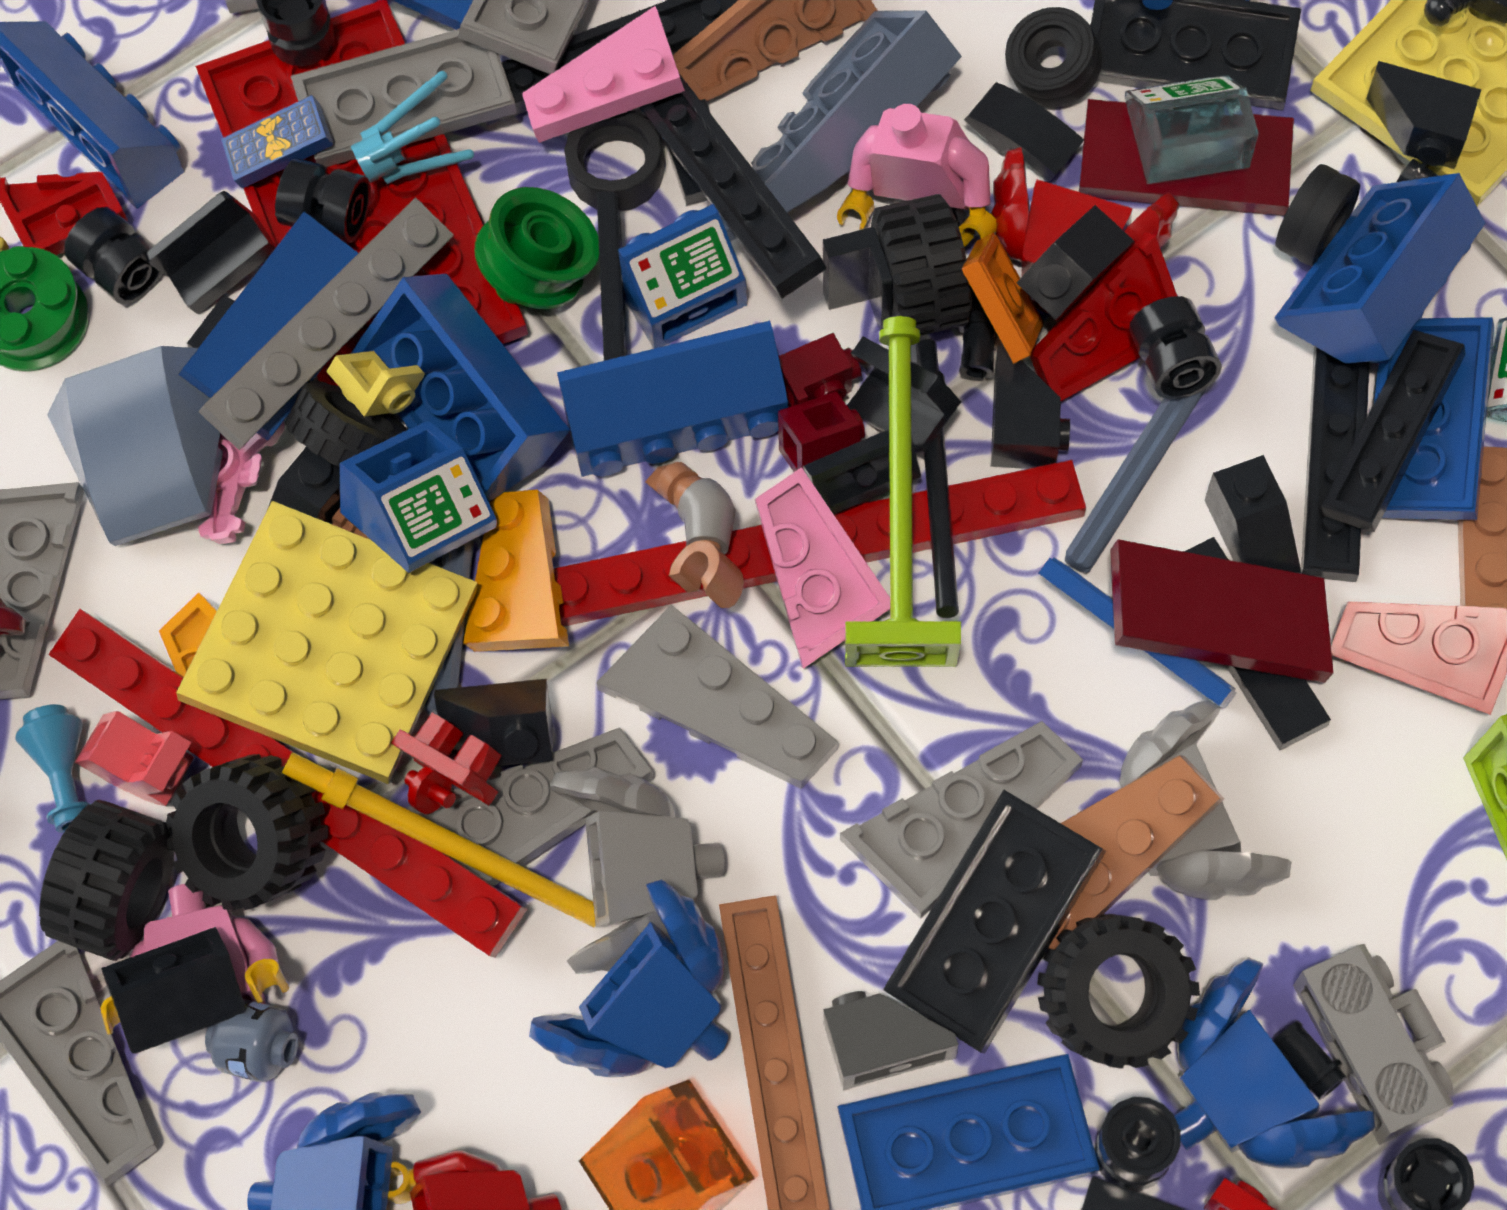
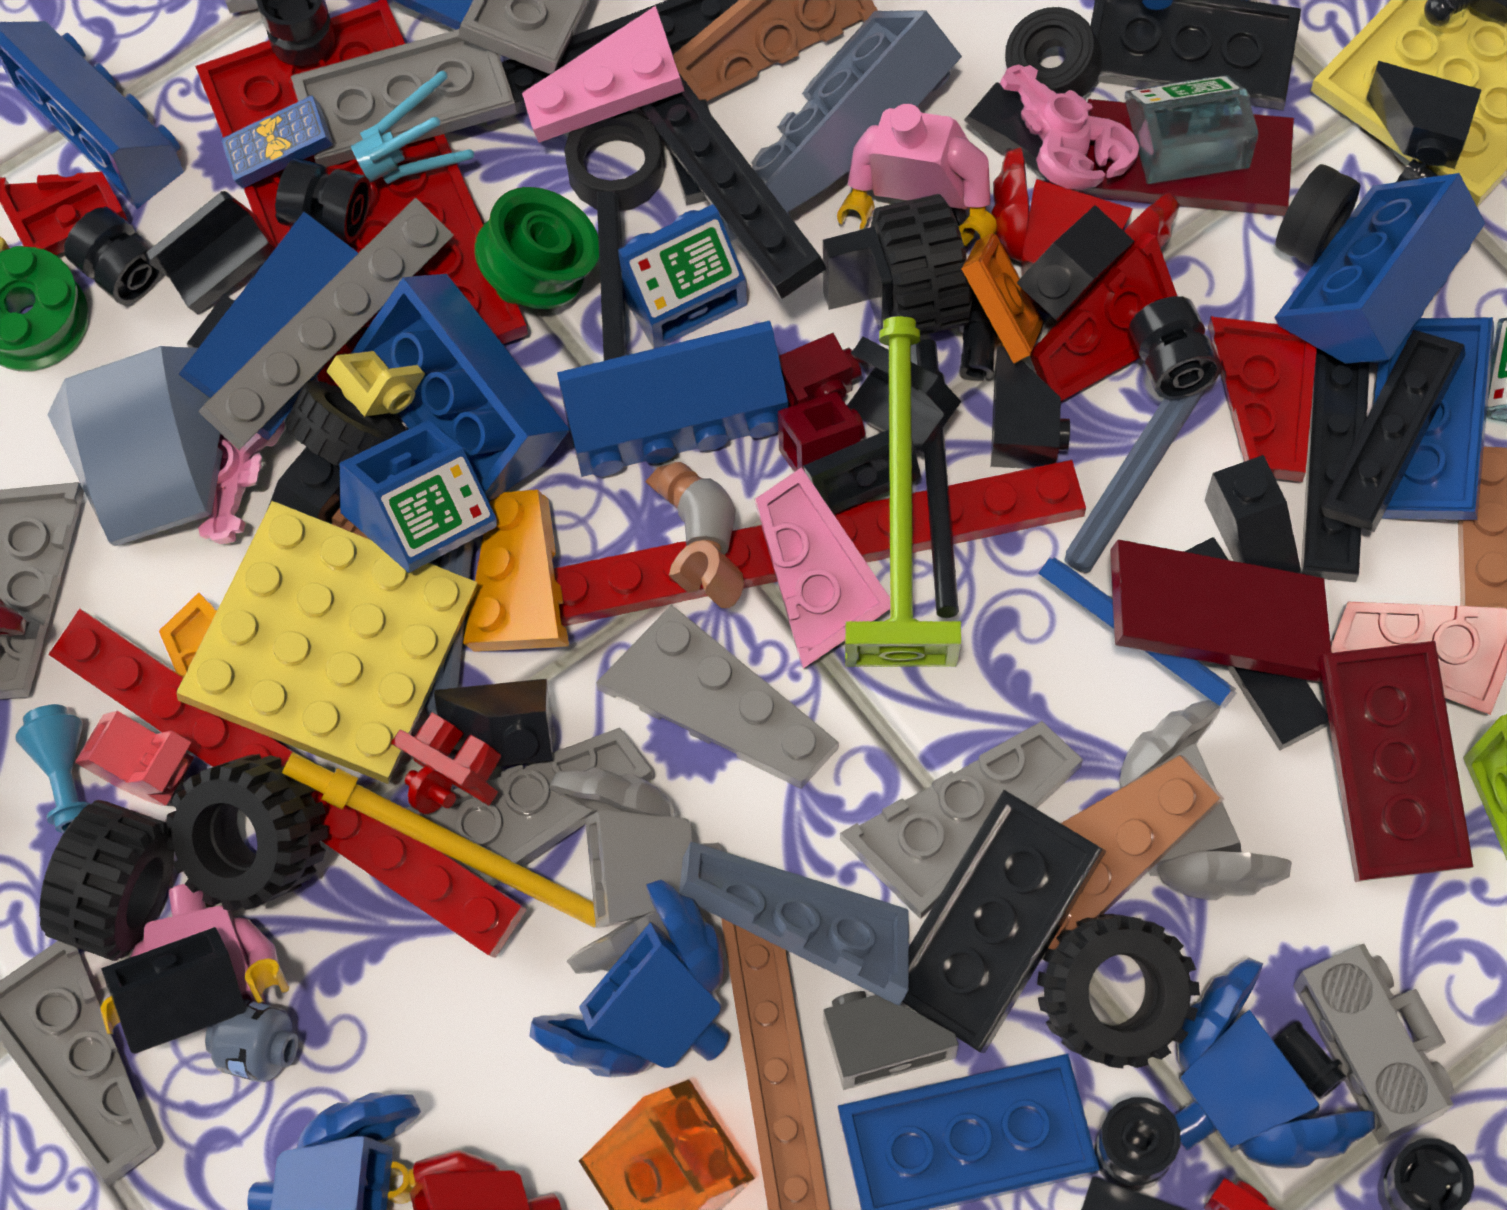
(817, 921): none -> sand blue wing
(1067, 132): none -> bright pink animal
(1268, 391): none -> red wing
(1395, 761): none -> dark red tile

